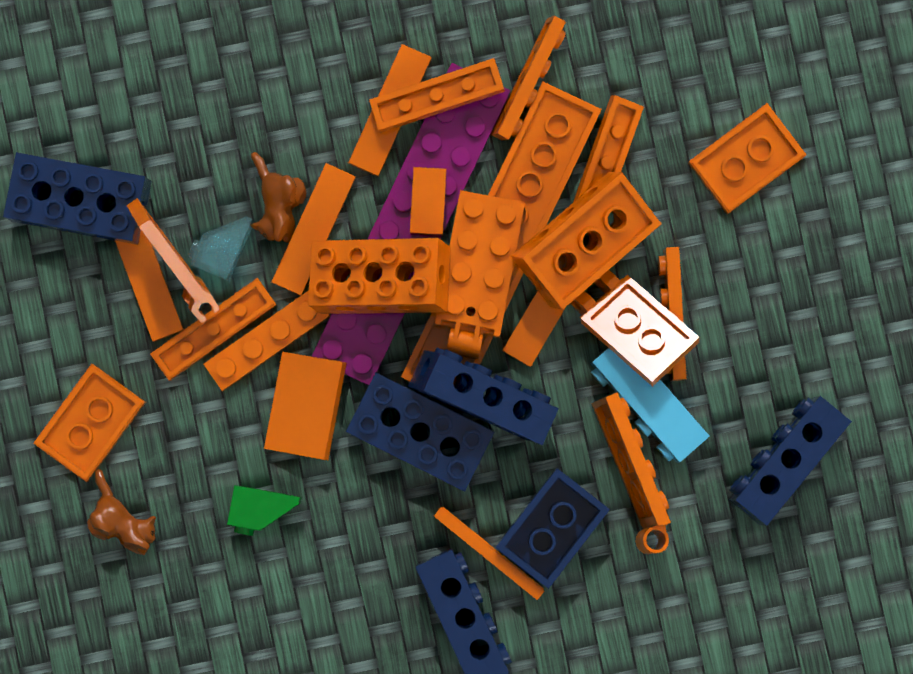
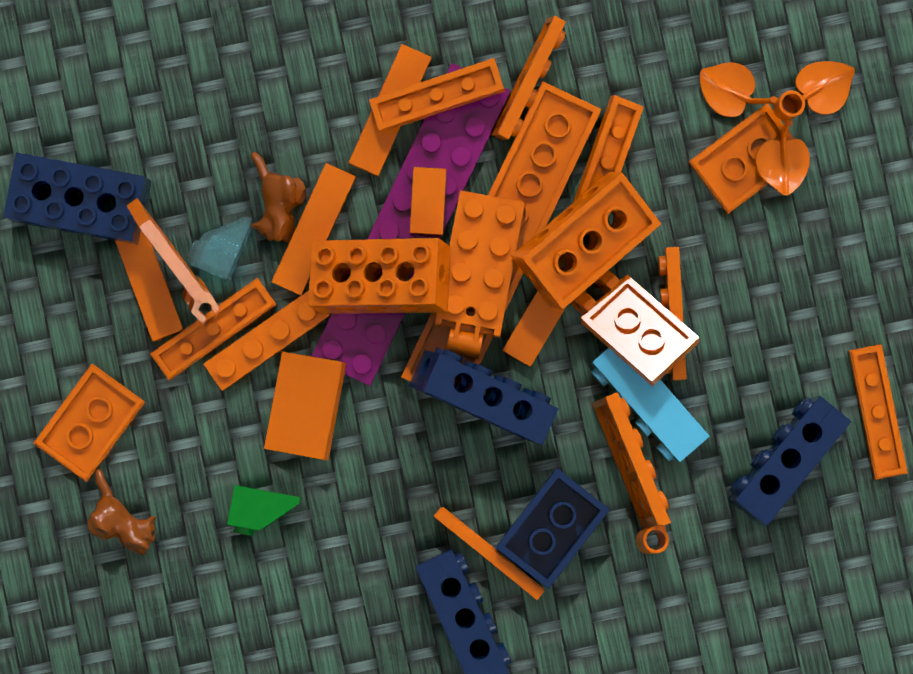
(415, 409): dark blue brick -> none
(780, 162): none -> orange plant
(877, 412): none -> orange tile

